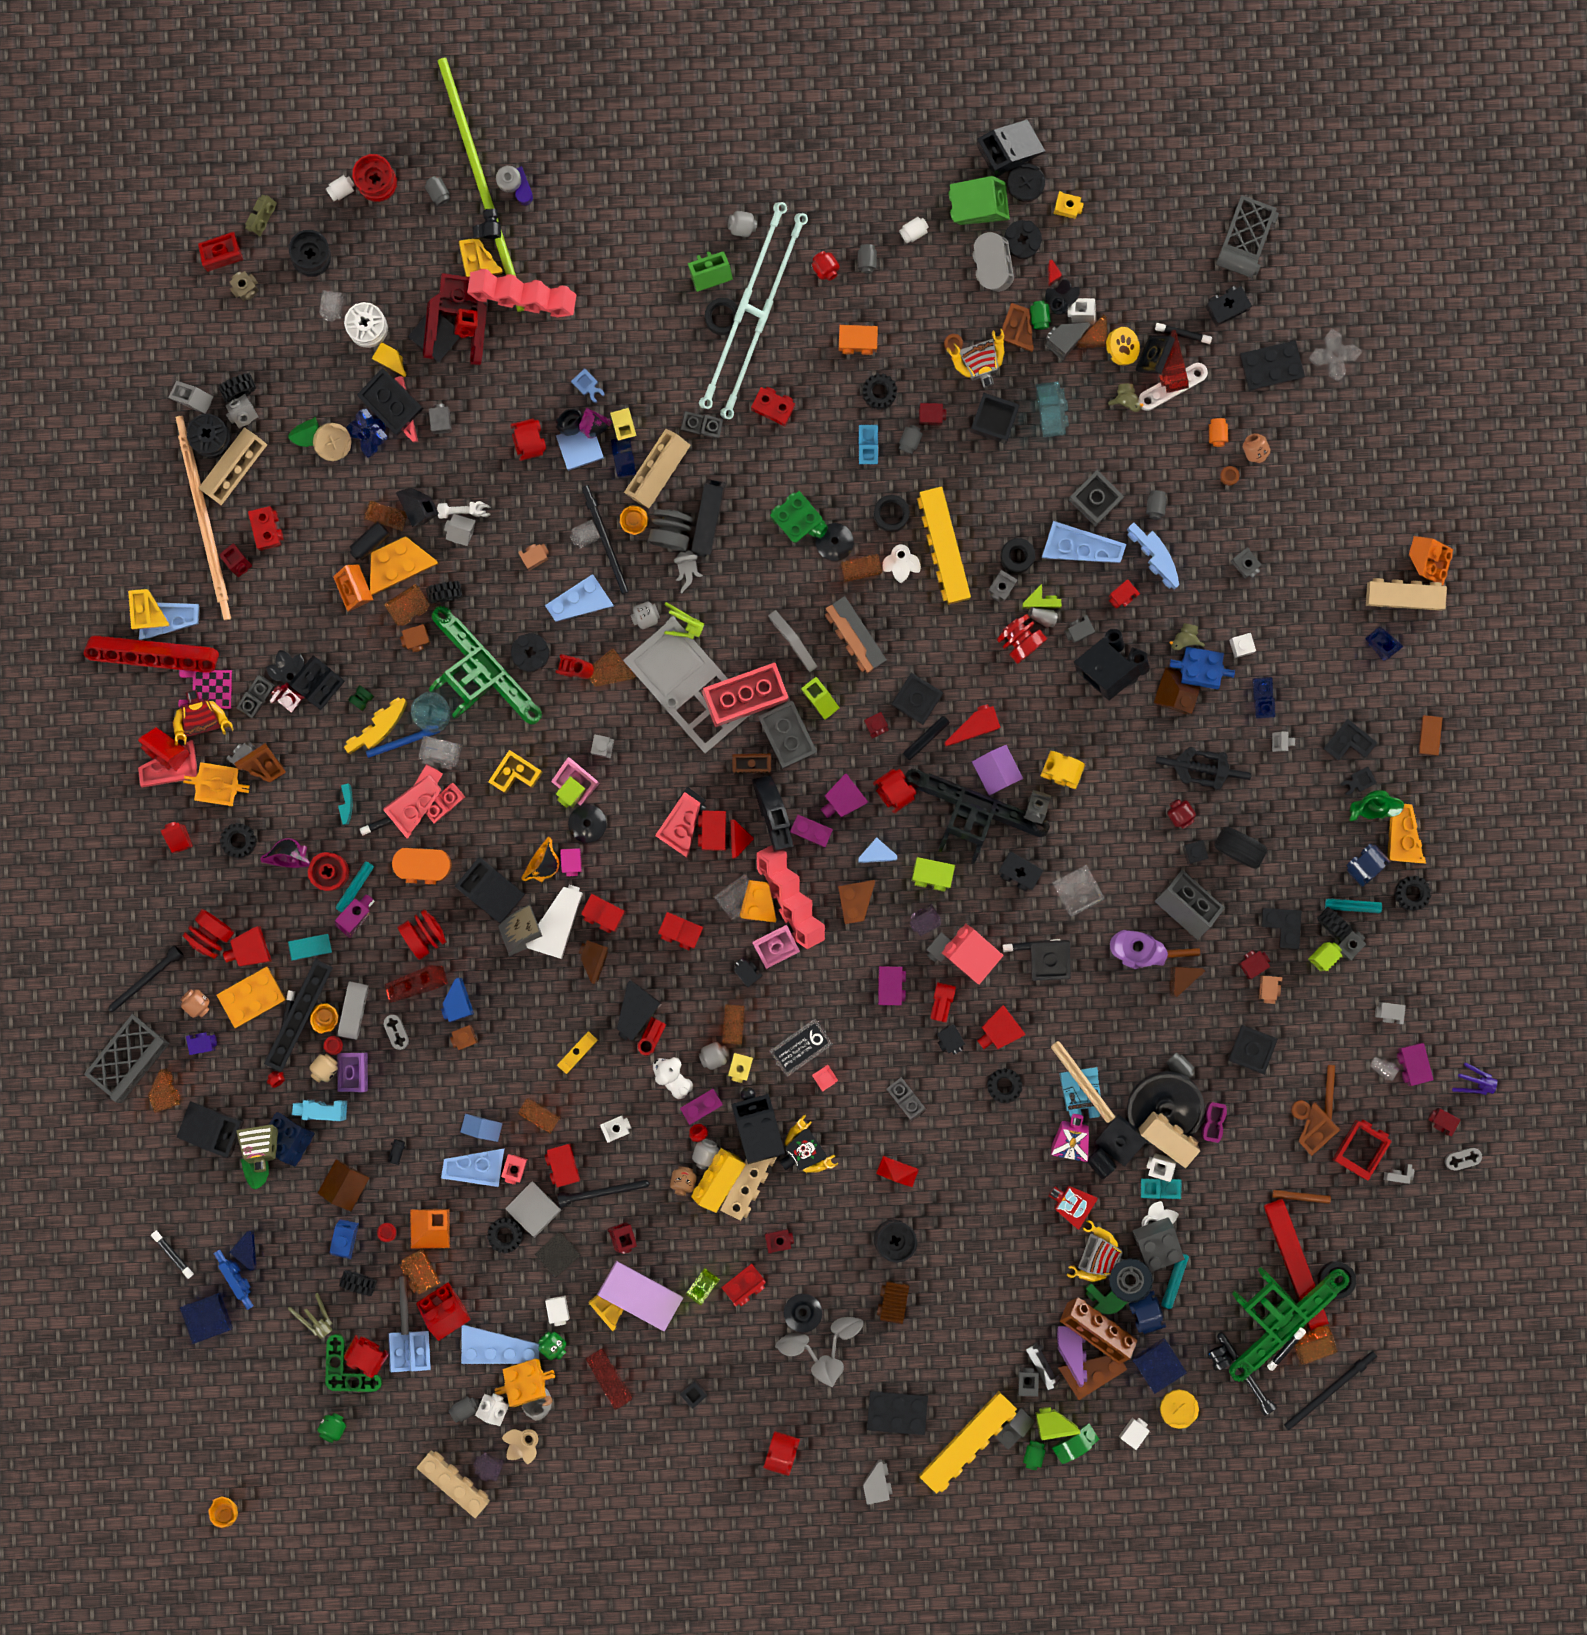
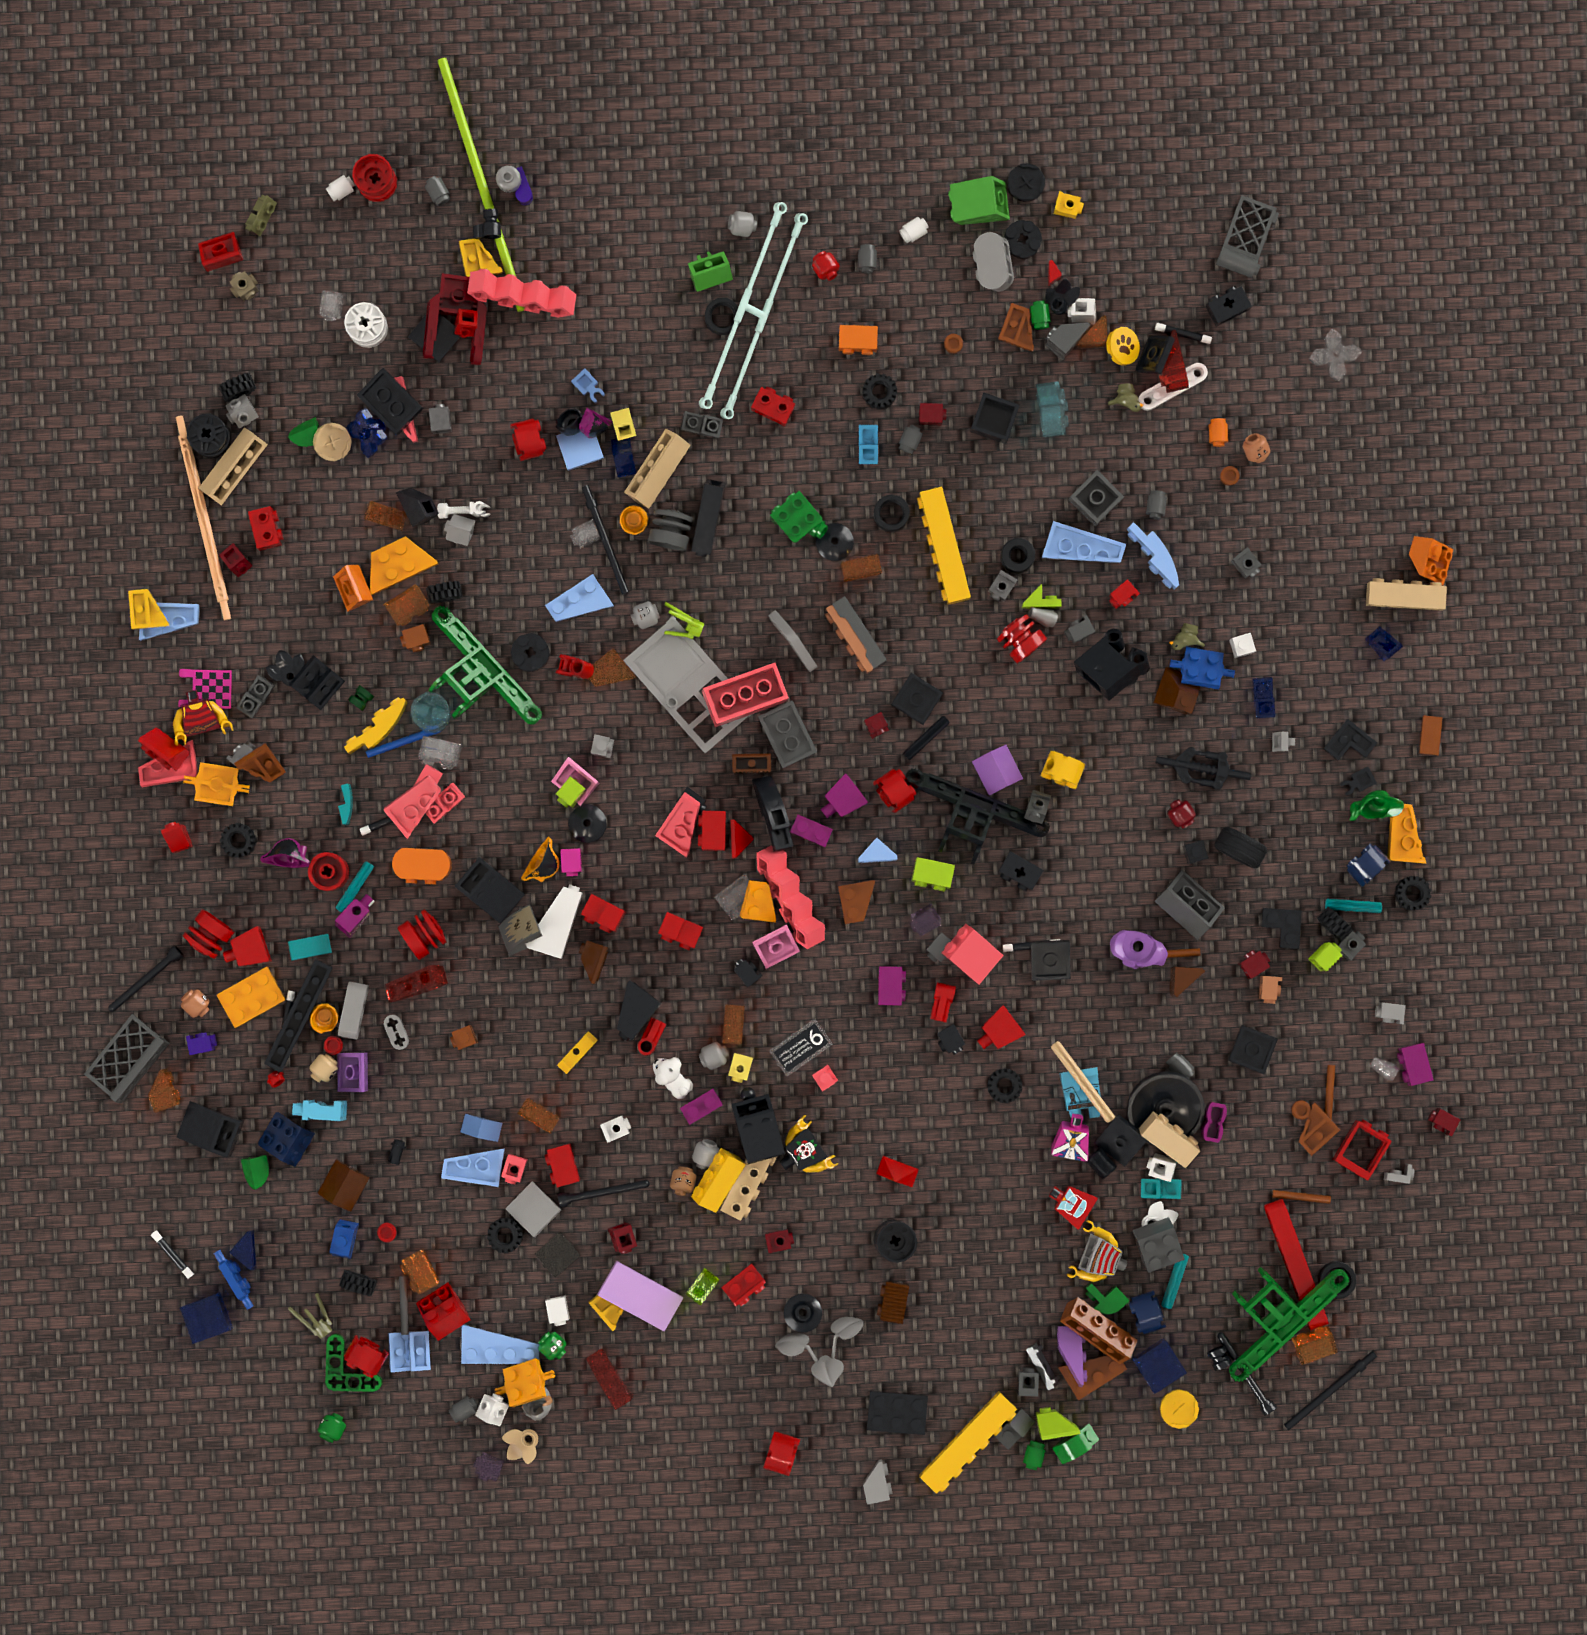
(151, 654): red beam -> none
(191, 397): light grey slope -> none
(223, 1512): light orange hair -> none
(258, 1145): olive torso -> none
(287, 697): bracket -> none
(300, 248): black wheel -> none
(369, 541): black brick -> none
(389, 358): yellow slope -> none
(430, 1228): orange slope -> none
(453, 1484): tan brick -> none
(457, 1002): blue slope -> none
(512, 768): yellow brick -> none
(534, 556): nougat brick -> none
(686, 565): light grey piece -> none
(693, 1394): black brick -> none
(698, 1132): red plate -> none
(820, 698): lime slope -> none
(901, 566): white plate -> none
(906, 1099): flat silver slope -> none
(979, 723): red slope -> none
(980, 359): torso -> none
(1009, 147): slope -> none
(1078, 891): clear brick -> none
(1134, 1432): white brick -> none
(1139, 1289): black wheel -> none
(1272, 365): black plate -> none
(1286, 1349): black bar -> none
(1464, 1163): light grey beam -> none
(1486, 1083): dark purple plant -> none

